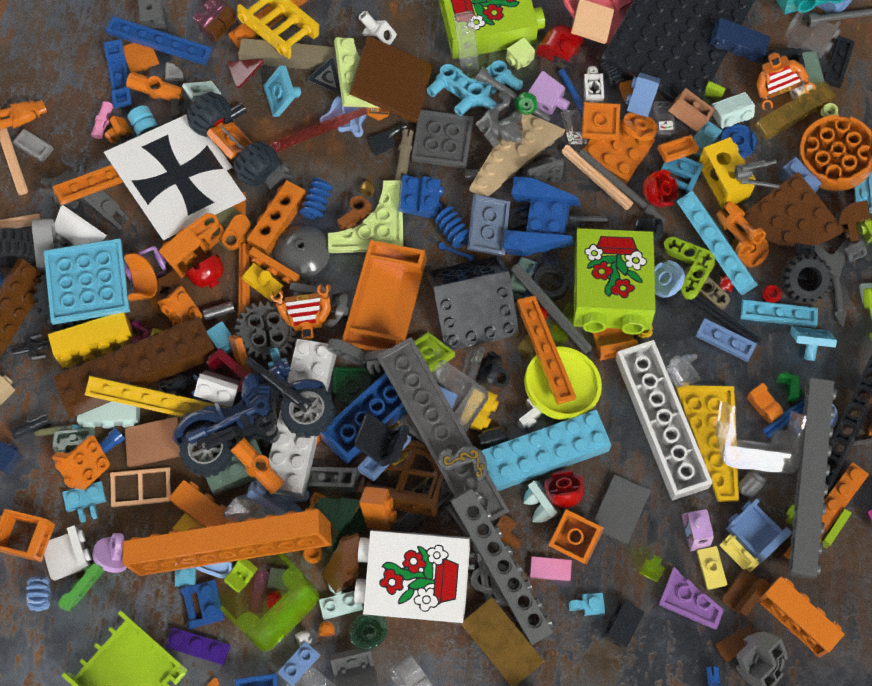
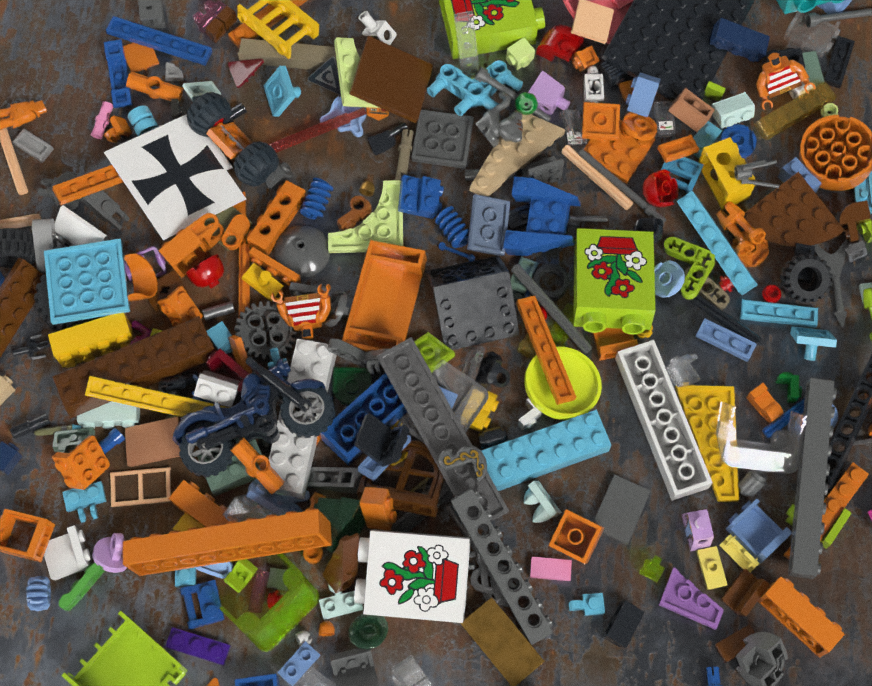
(506, 526): dark orange piece -> none
(564, 489): red cylinder -> none
(569, 85): blue bar -> none
(585, 59): none -> orange bracket

